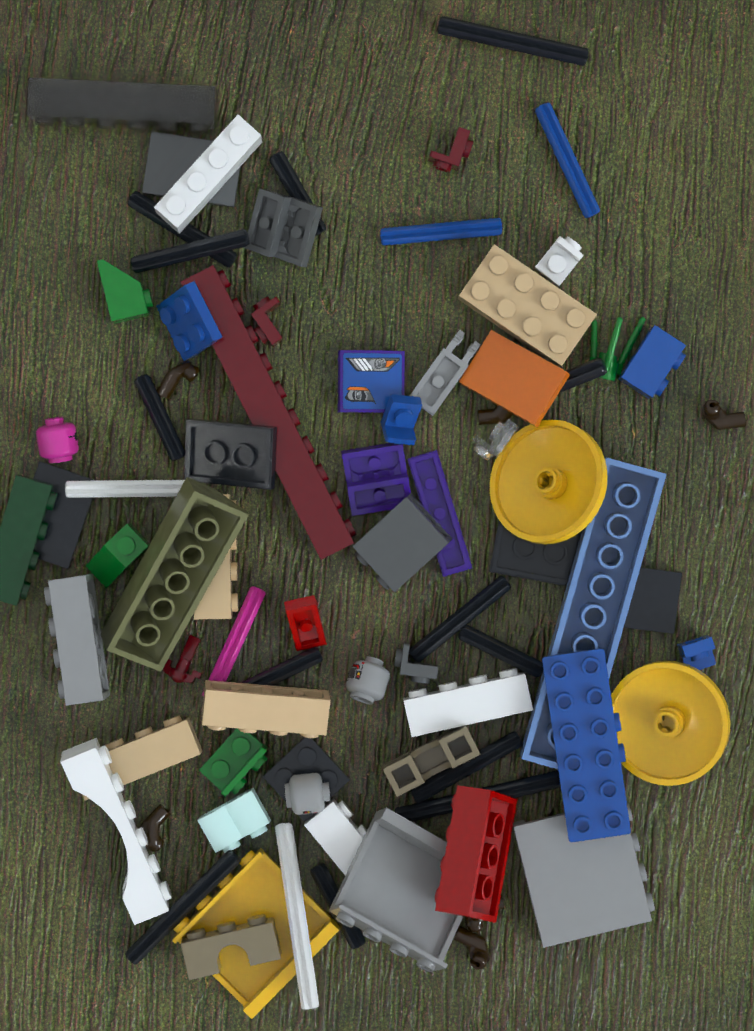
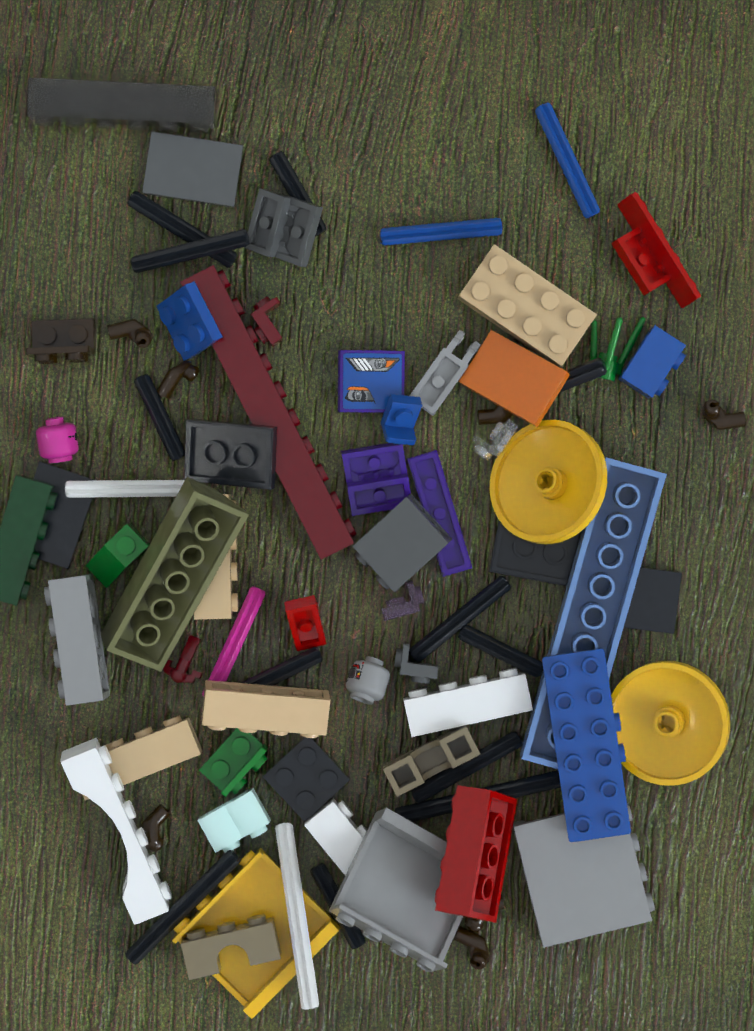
(62, 339): none -> dark brown bracket
(124, 294): green slope -> none
(133, 330): none -> dark brown arm
(208, 174): white brick -> none
(306, 793): light grey head -> none
(399, 607): none -> clear purple bracket
(460, 148): dark red bracket -> none
(513, 40): black axle -> none
(560, 260): white bracket -> none
(650, 255): none -> red bracket
(698, 652): blue bracket -> none

